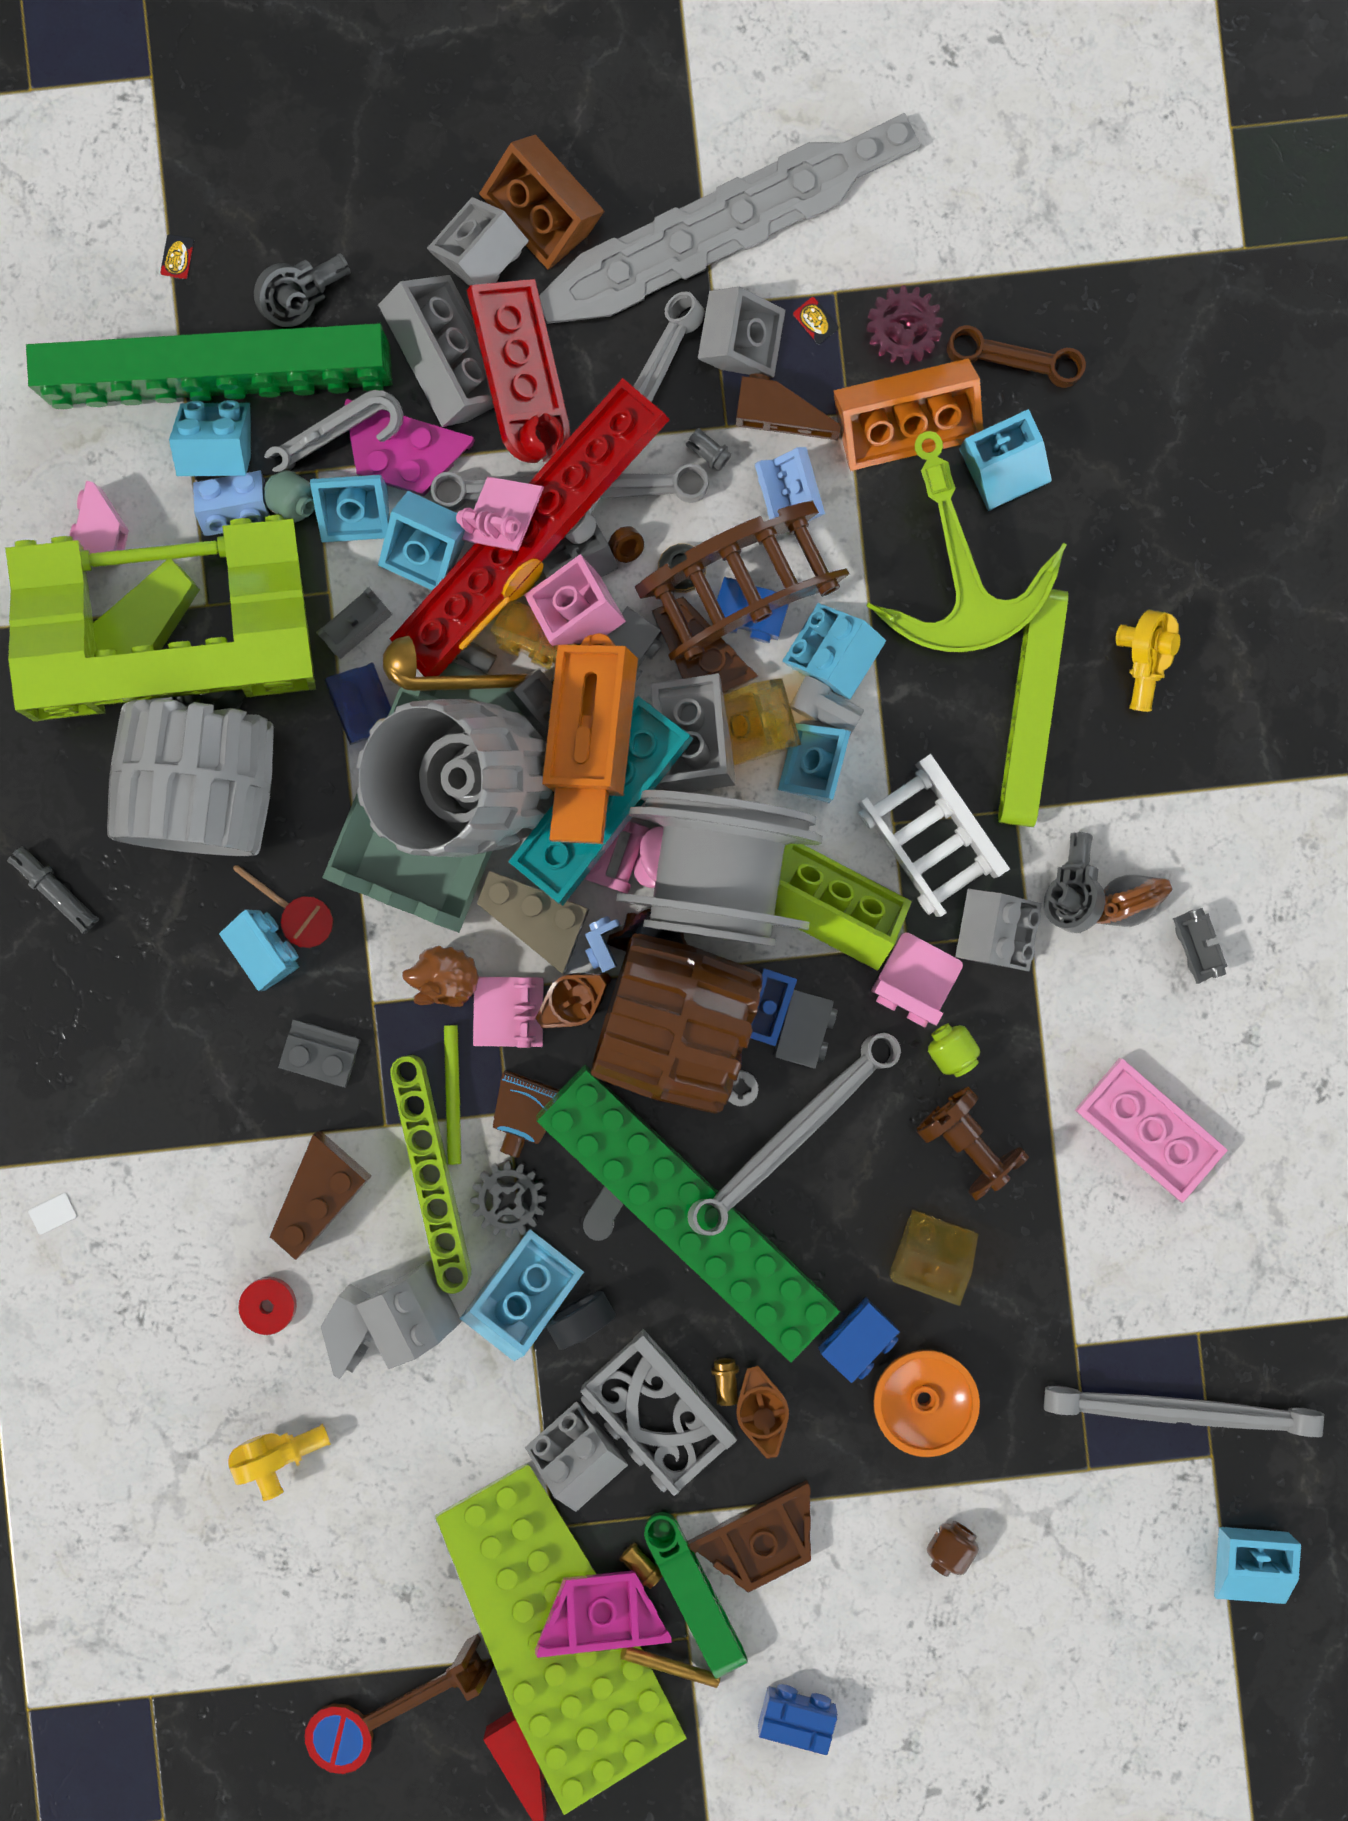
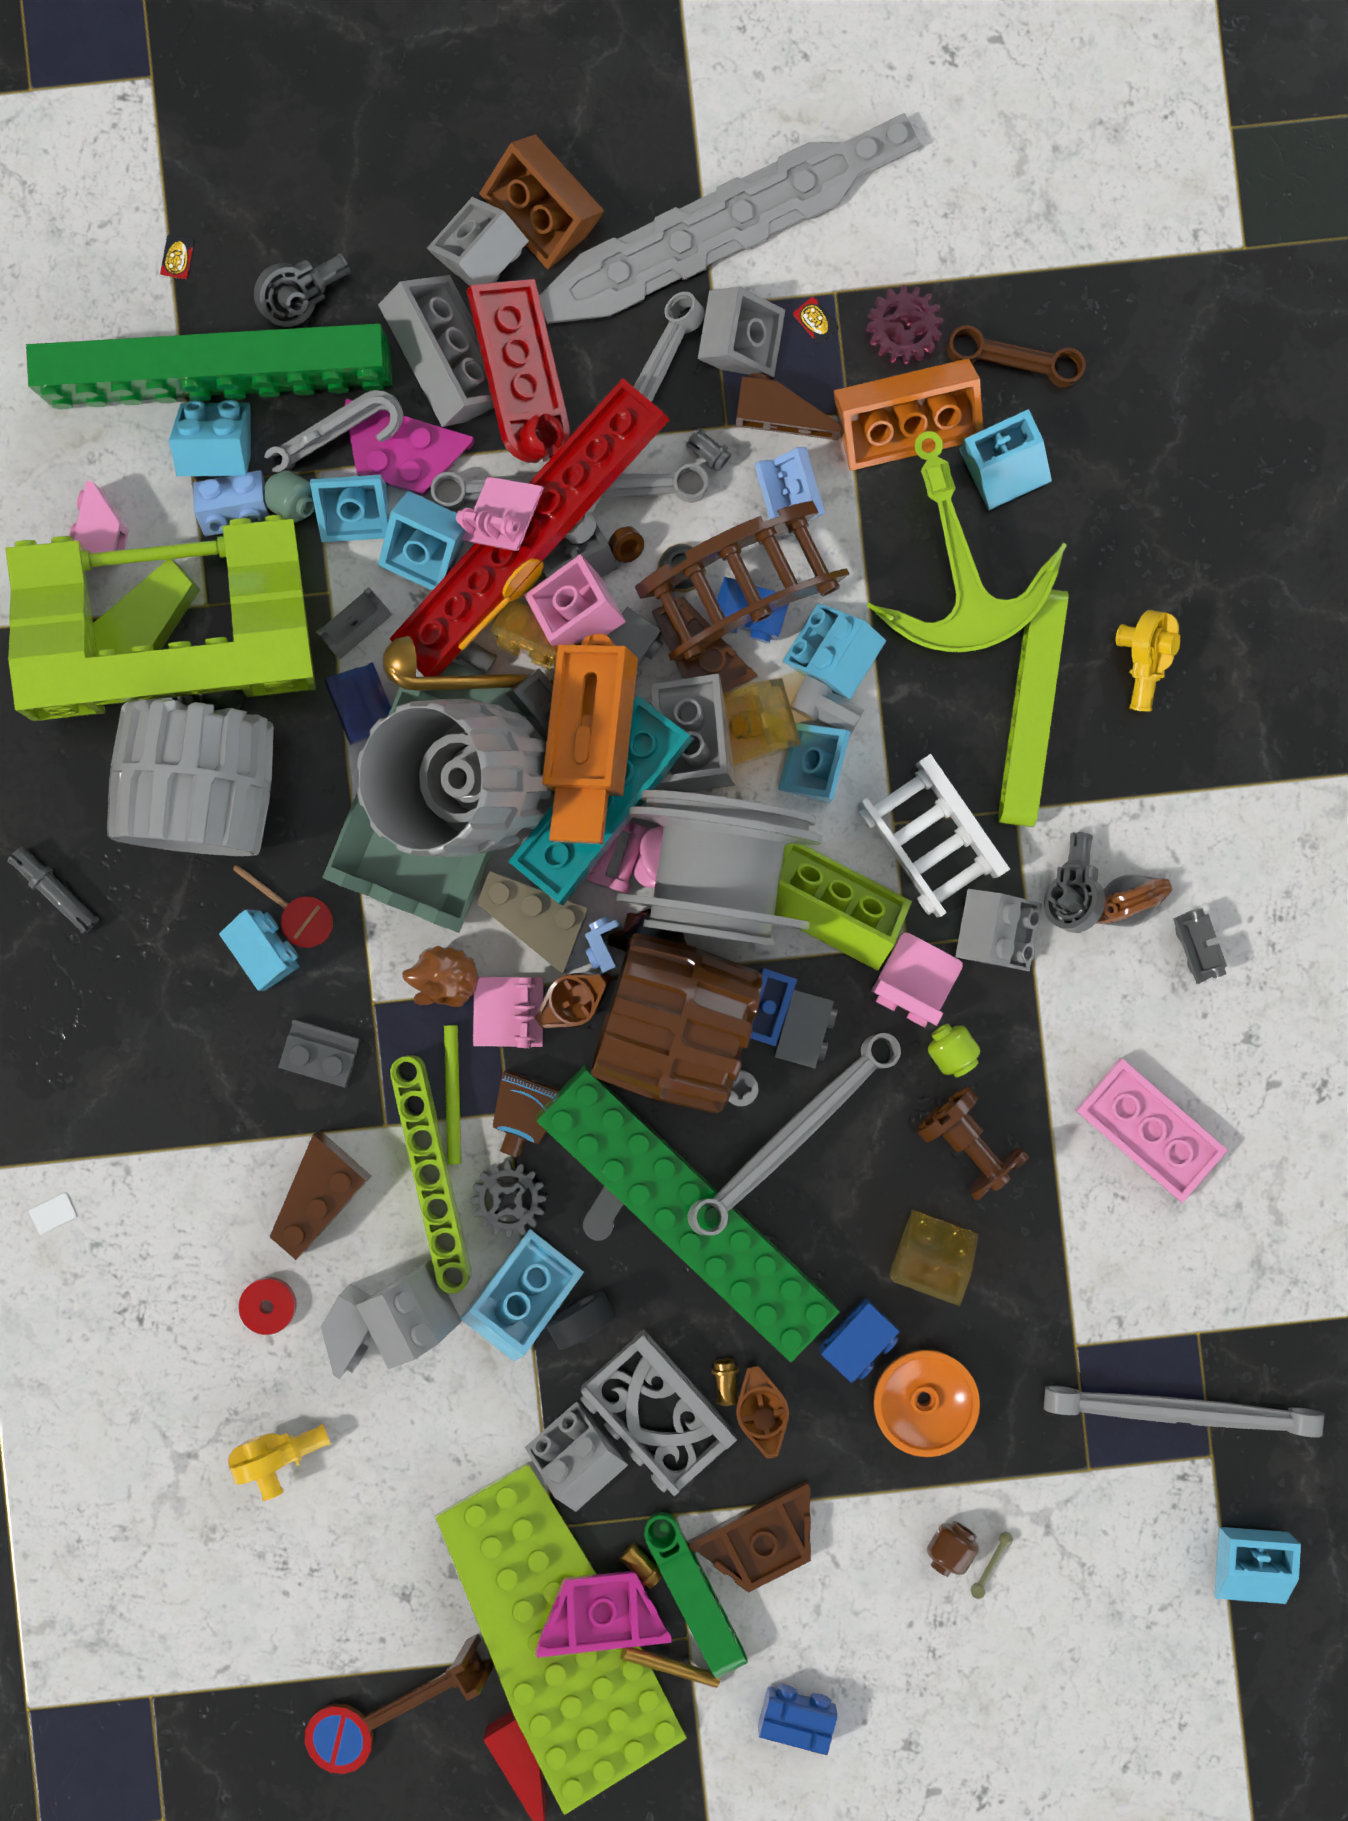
(977, 1589): none -> olive hinge

